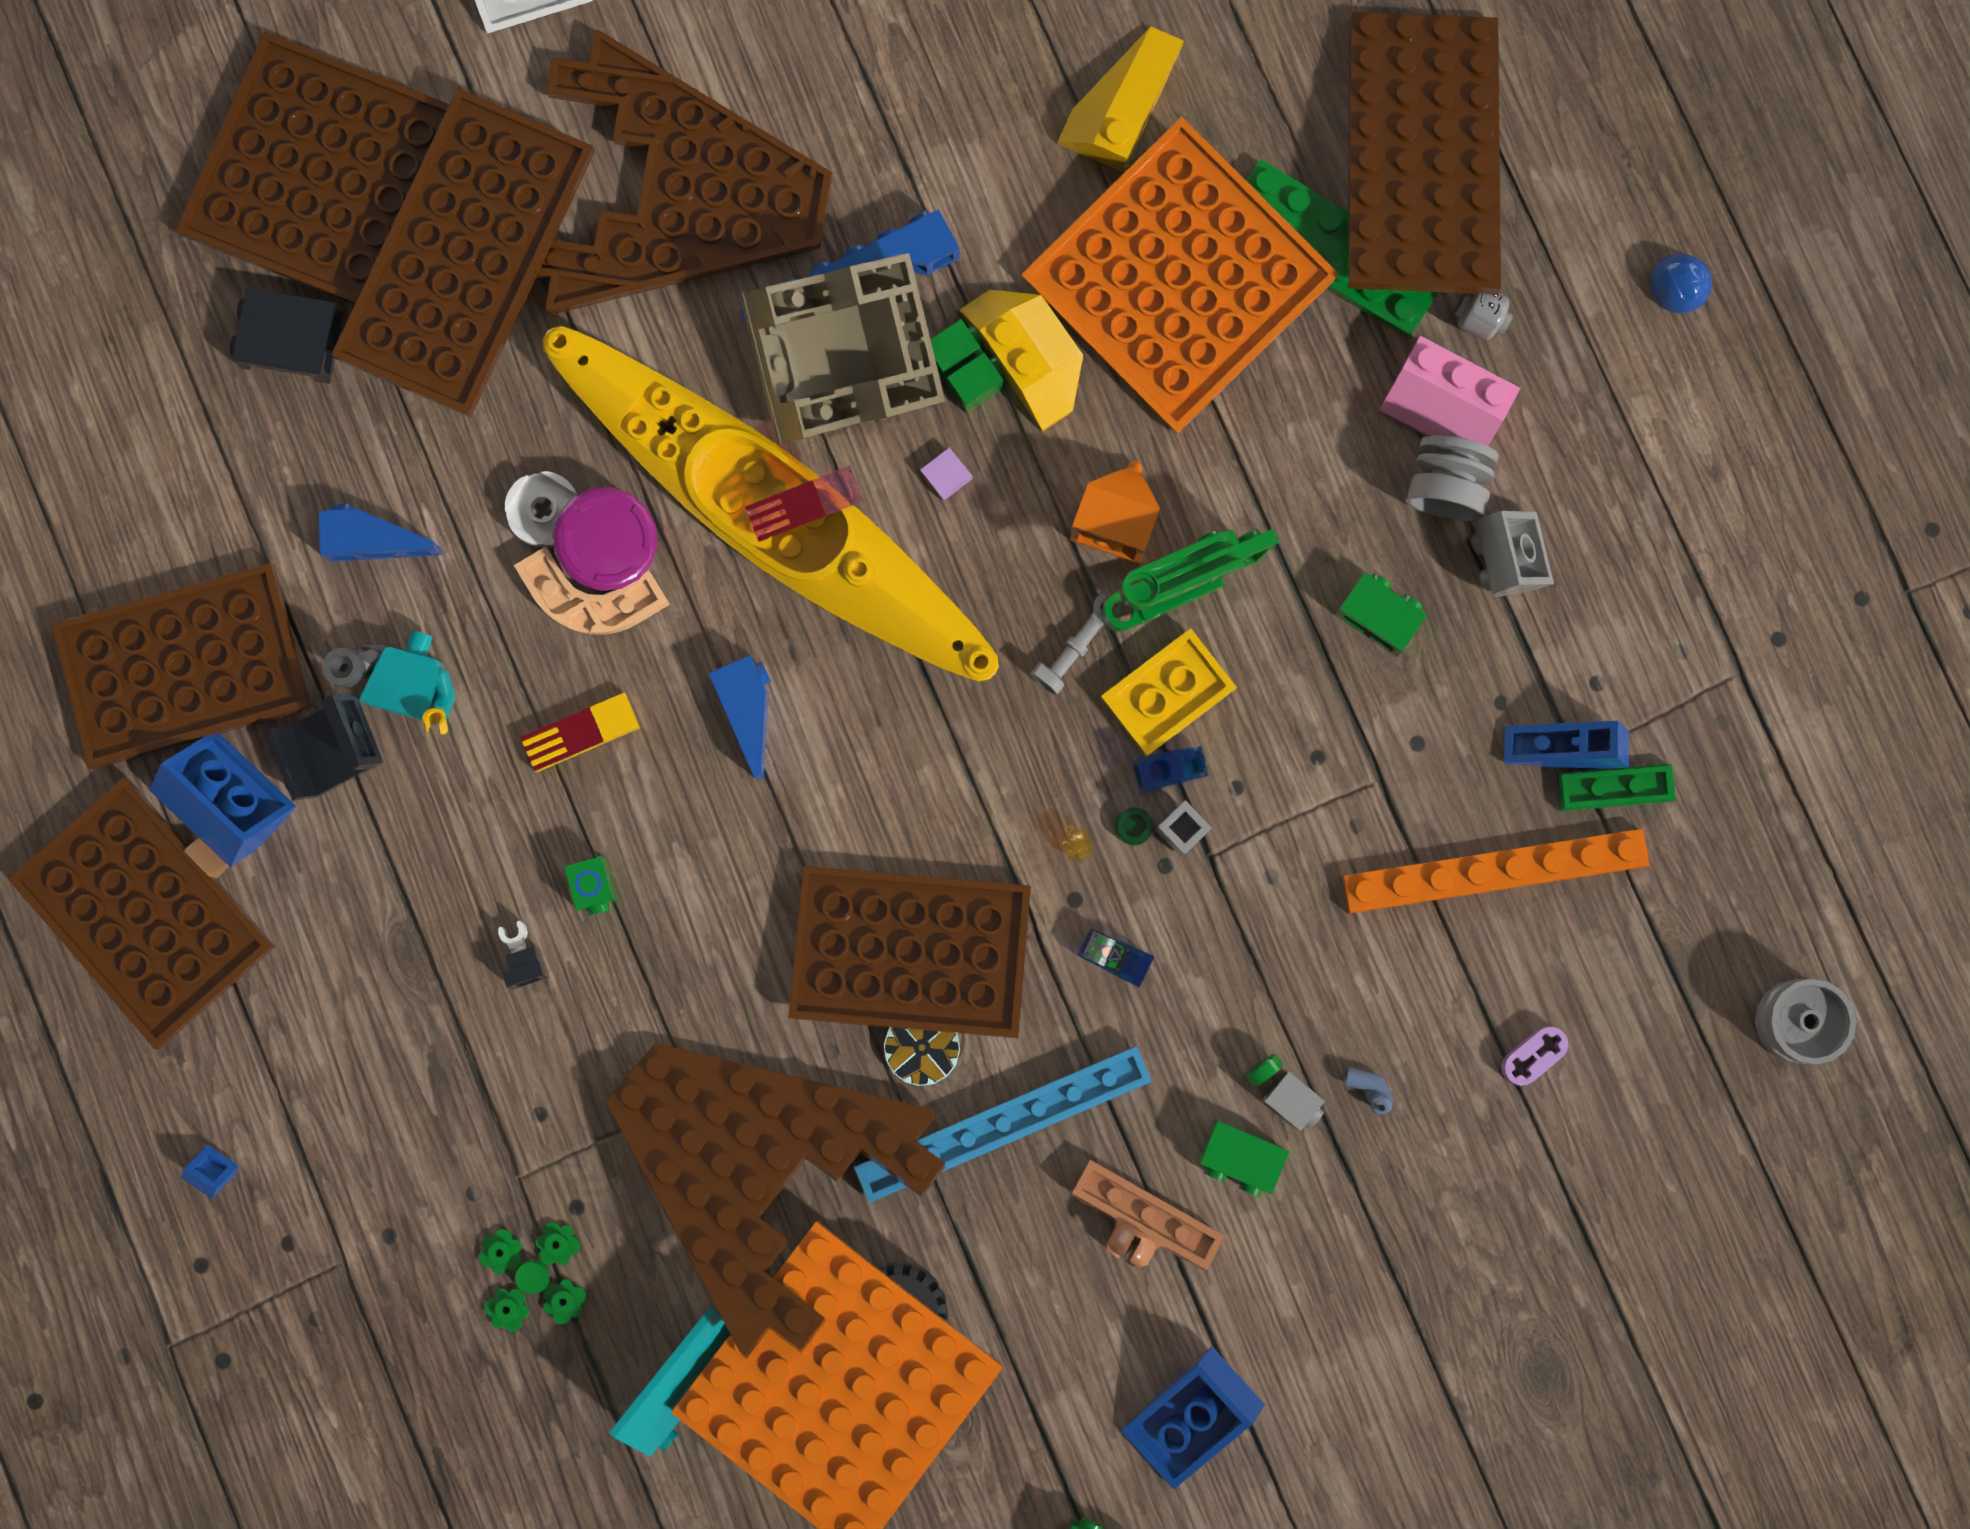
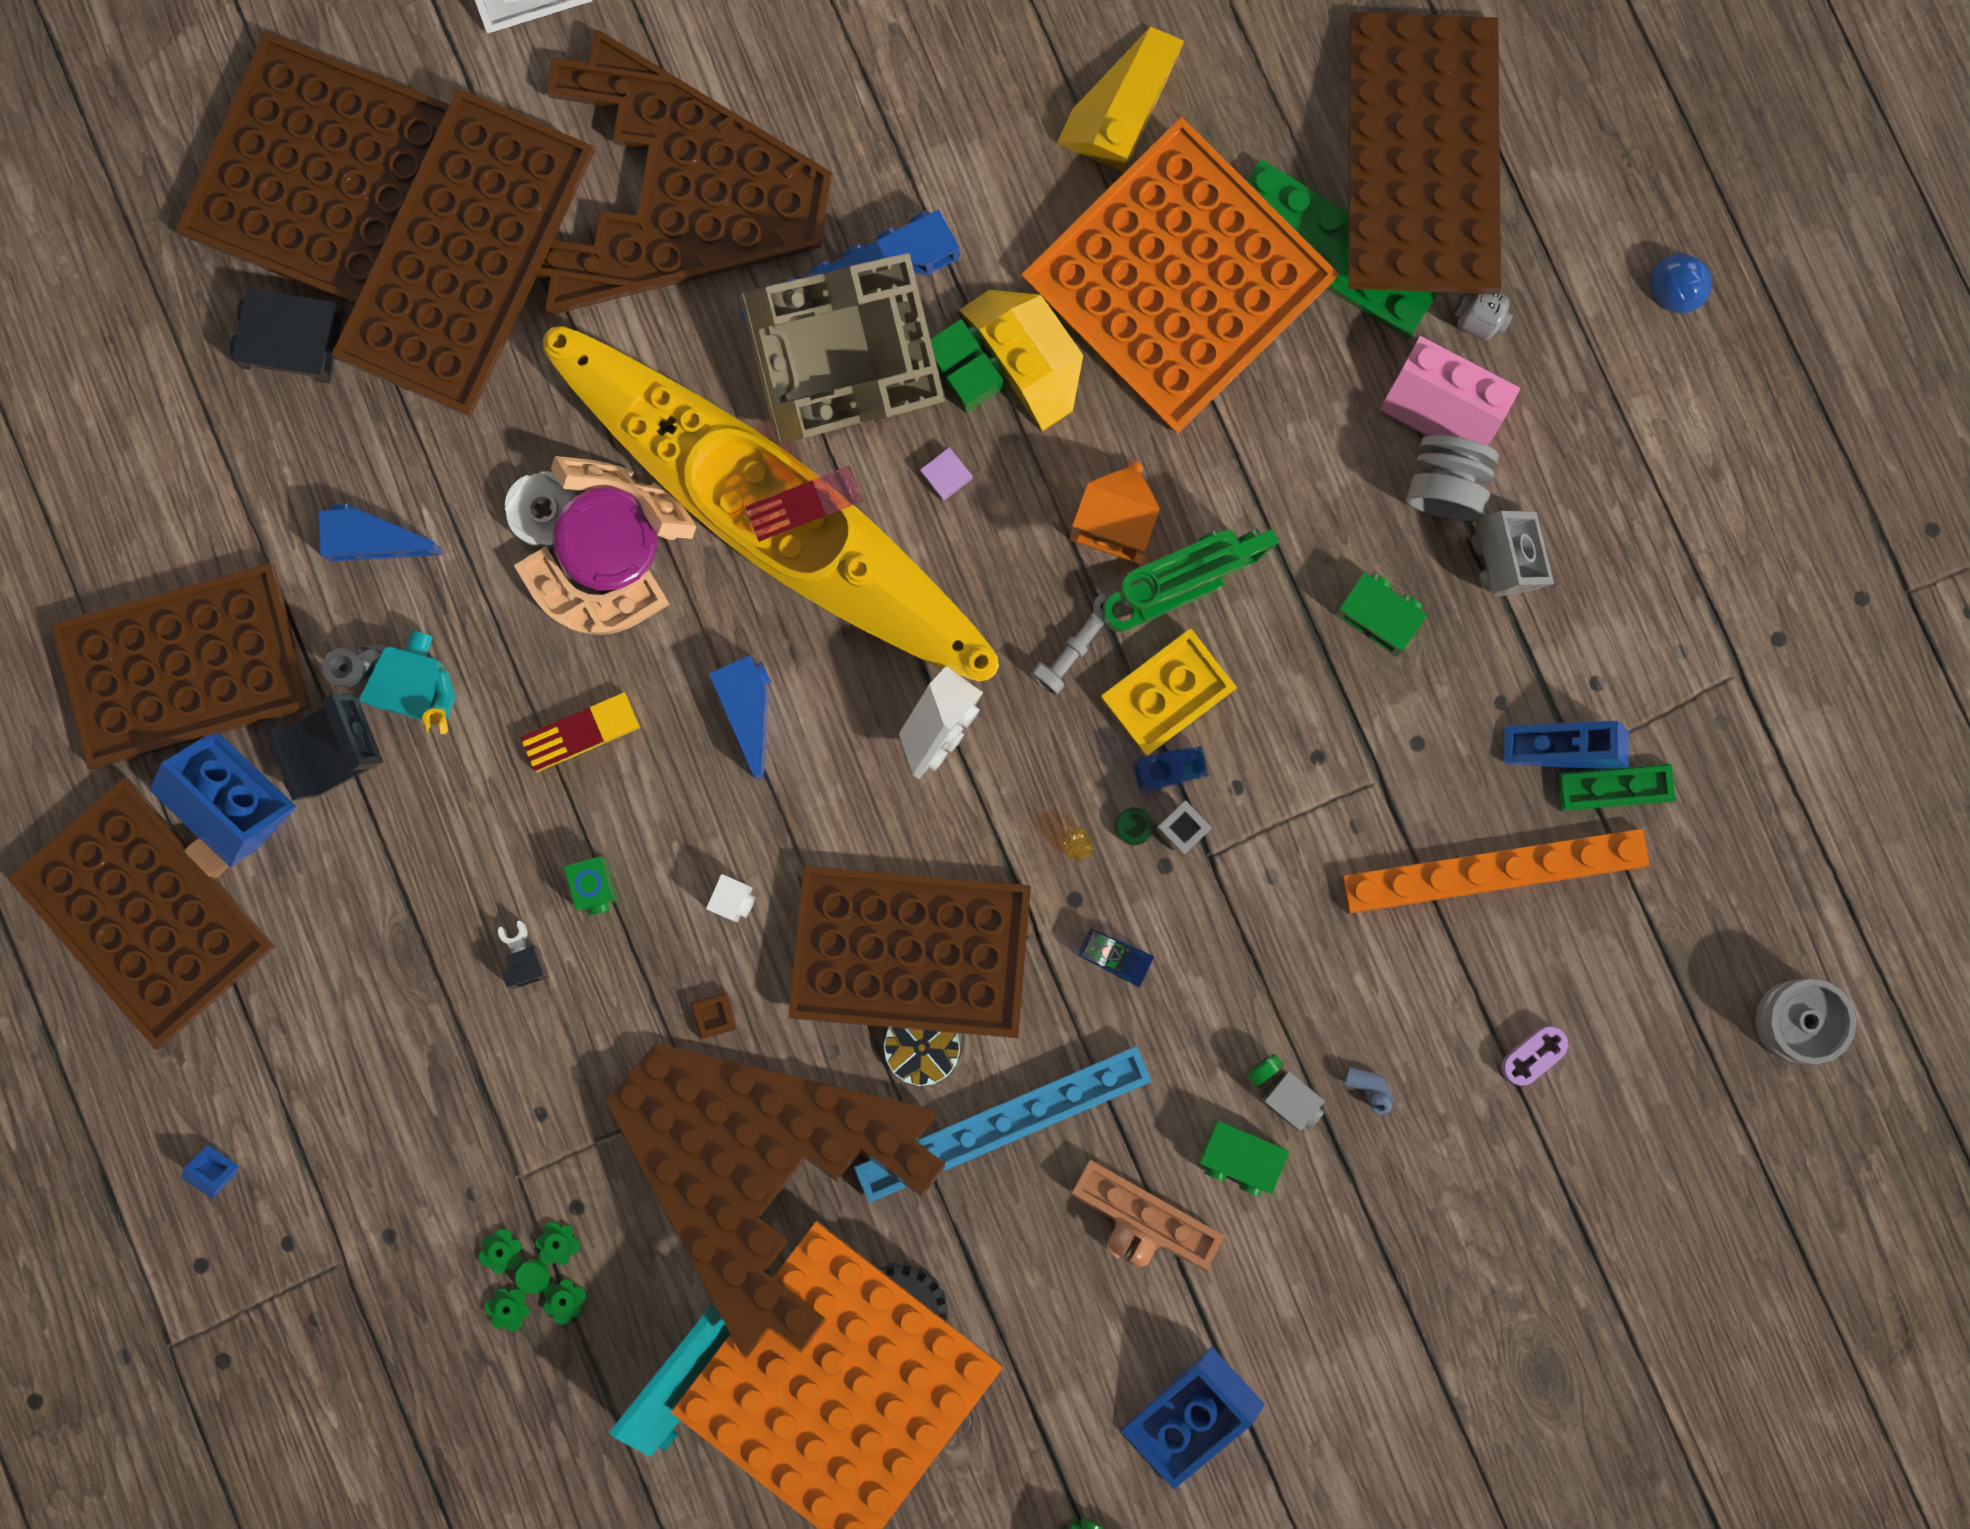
(658, 505): none -> light nougat plate
(714, 1015): none -> reddish brown tile
(731, 899): none -> white plate
(938, 721): none -> white slope

